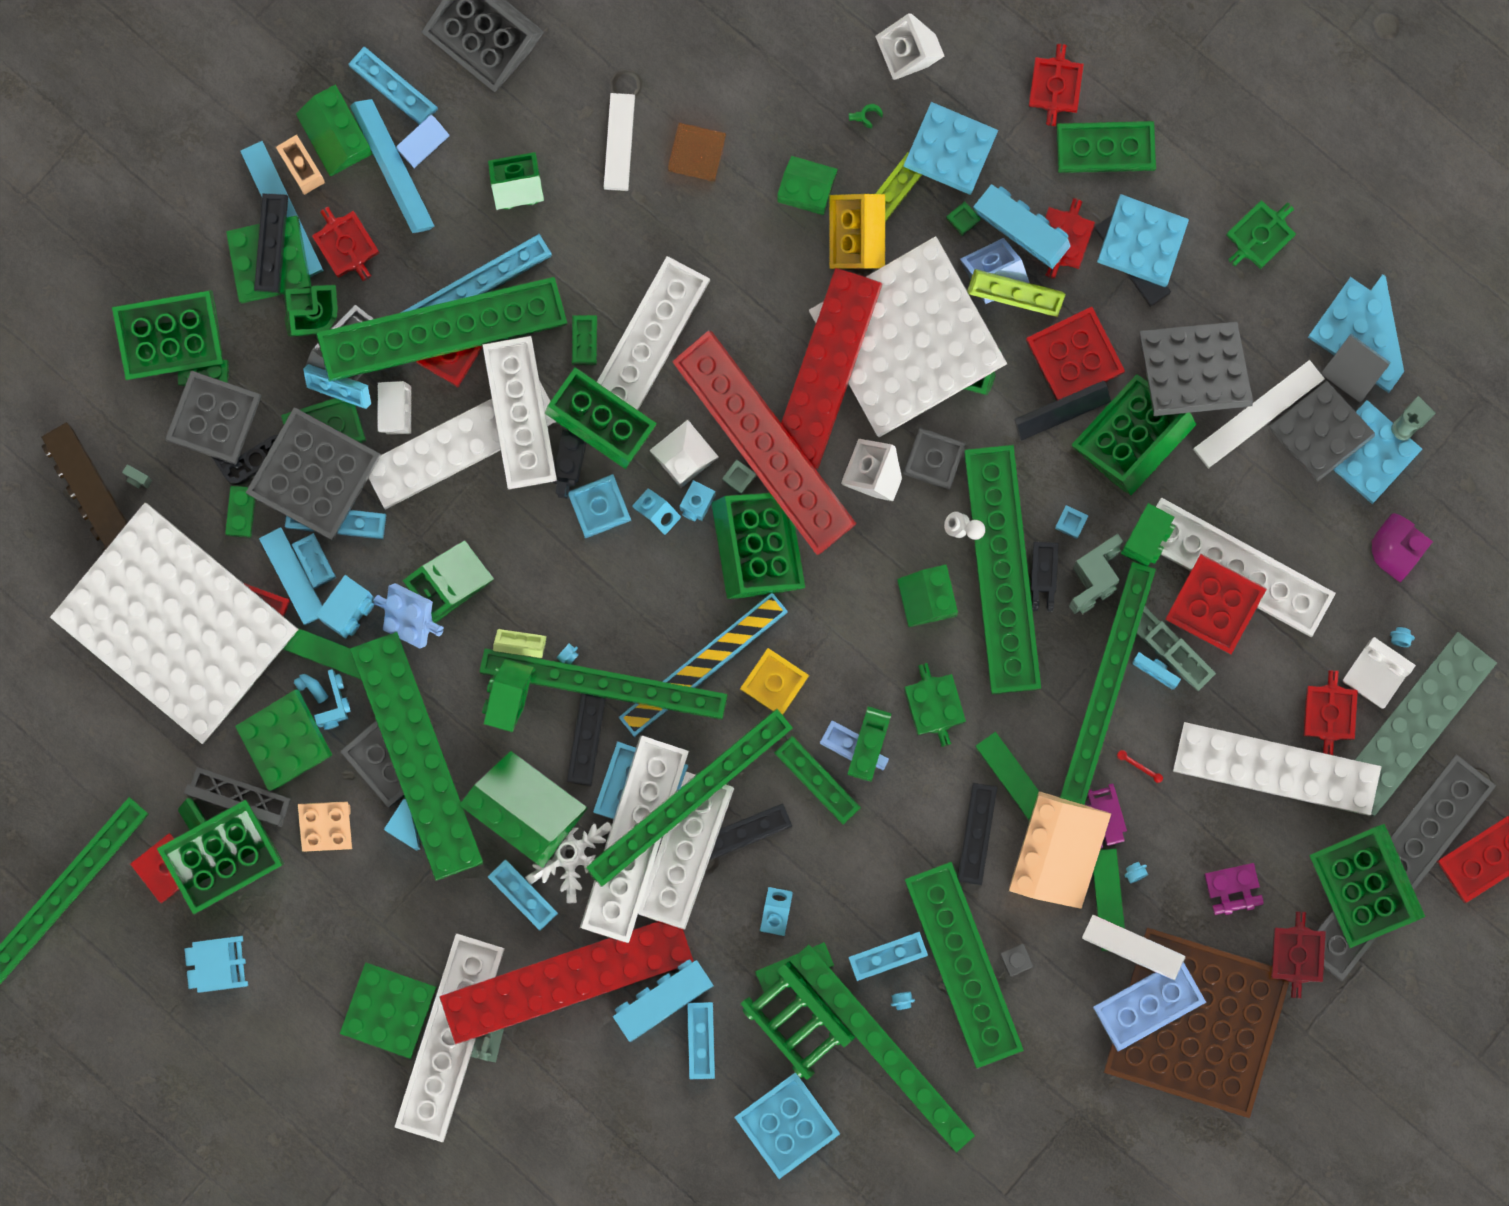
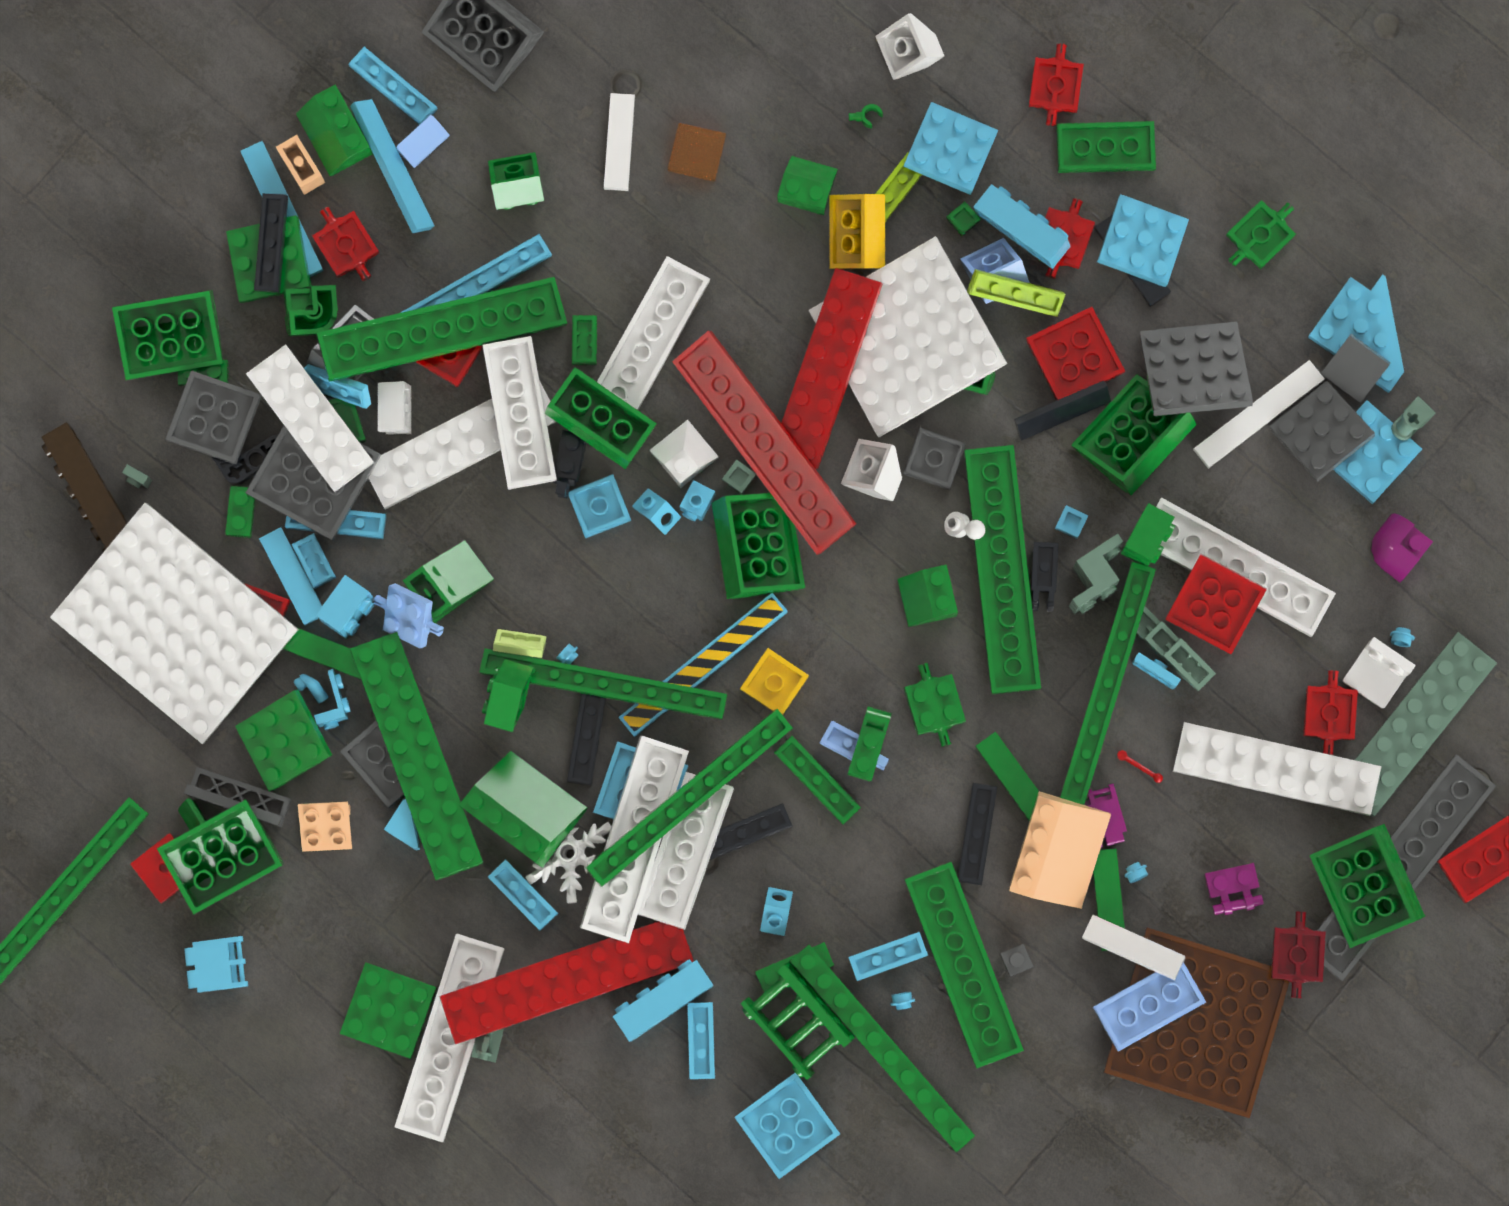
(310, 418): none -> white plate

